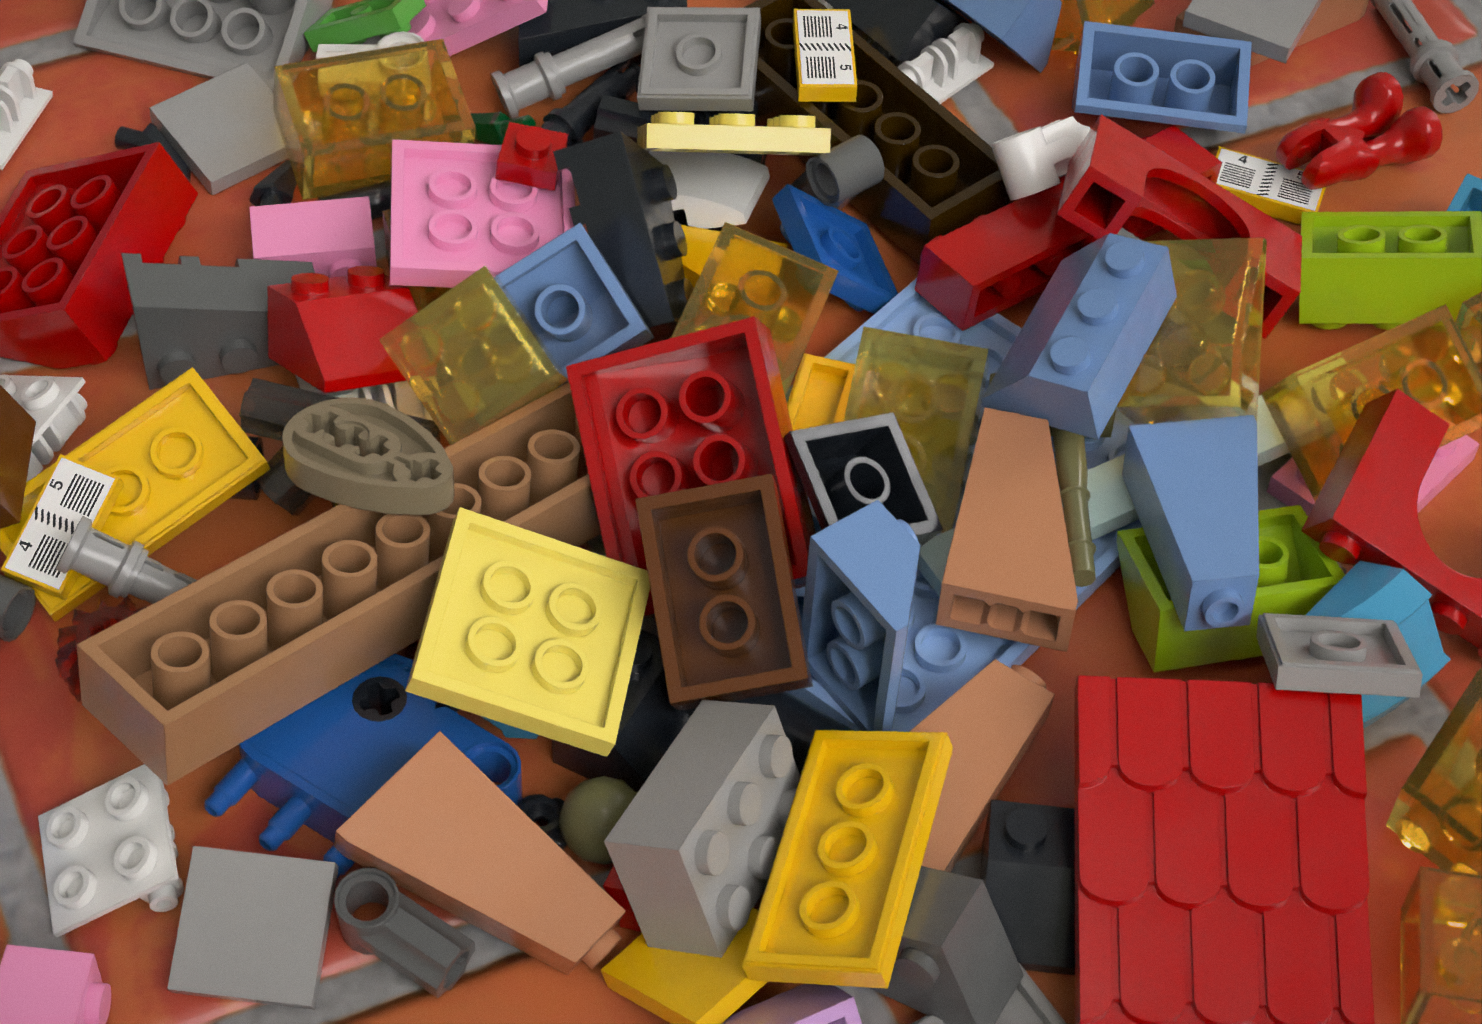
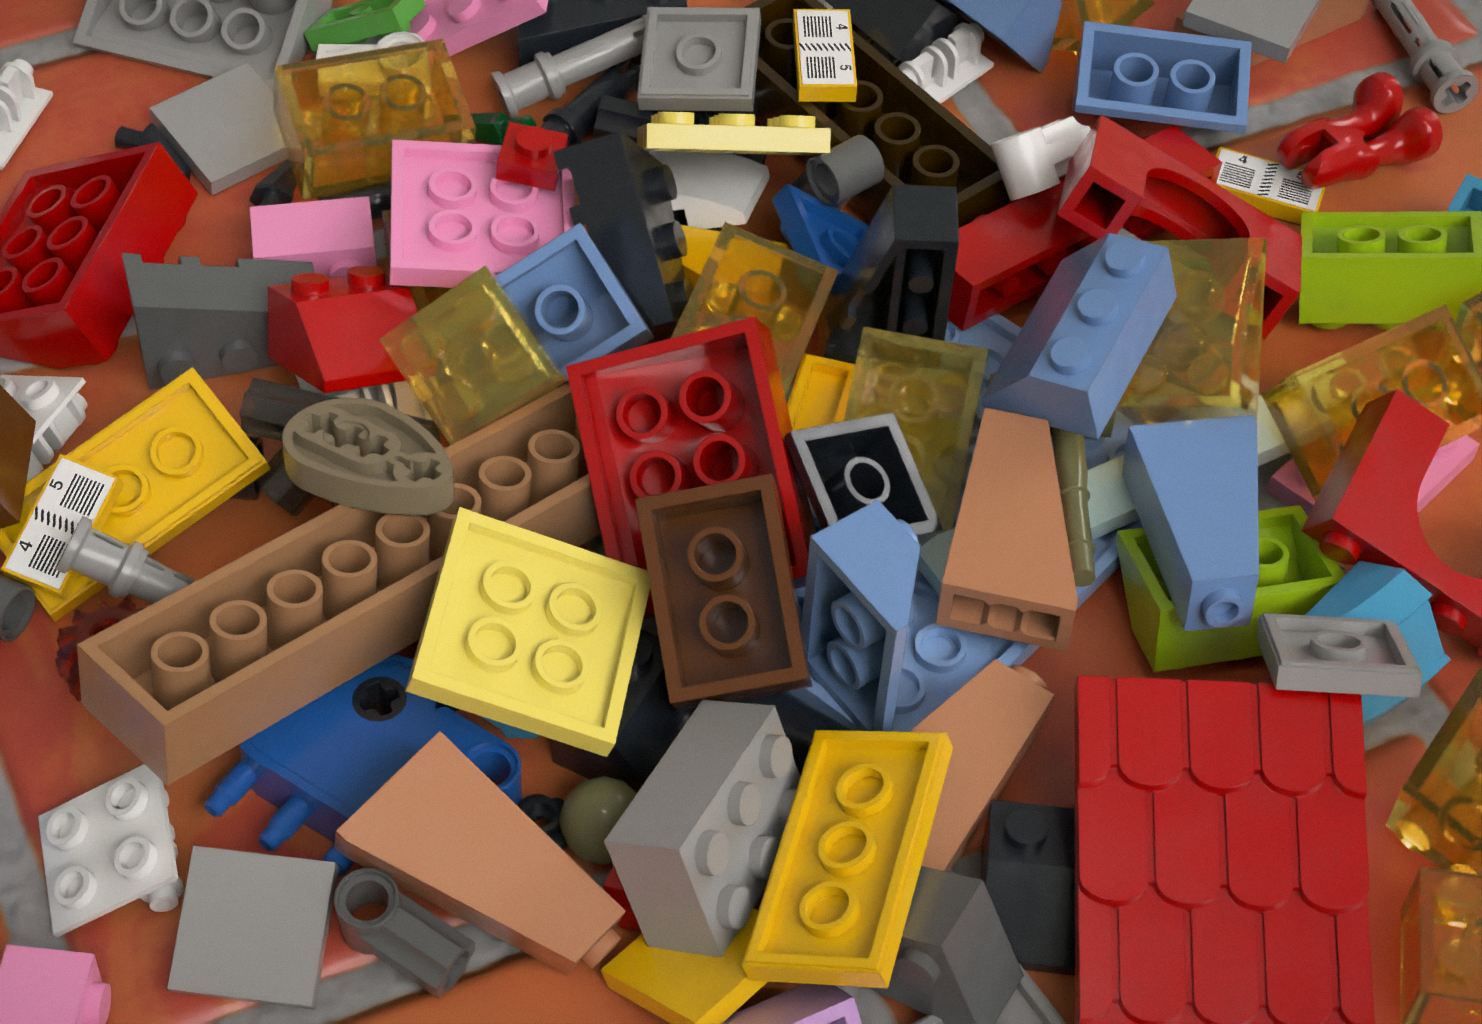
(897, 273): none -> black wedge

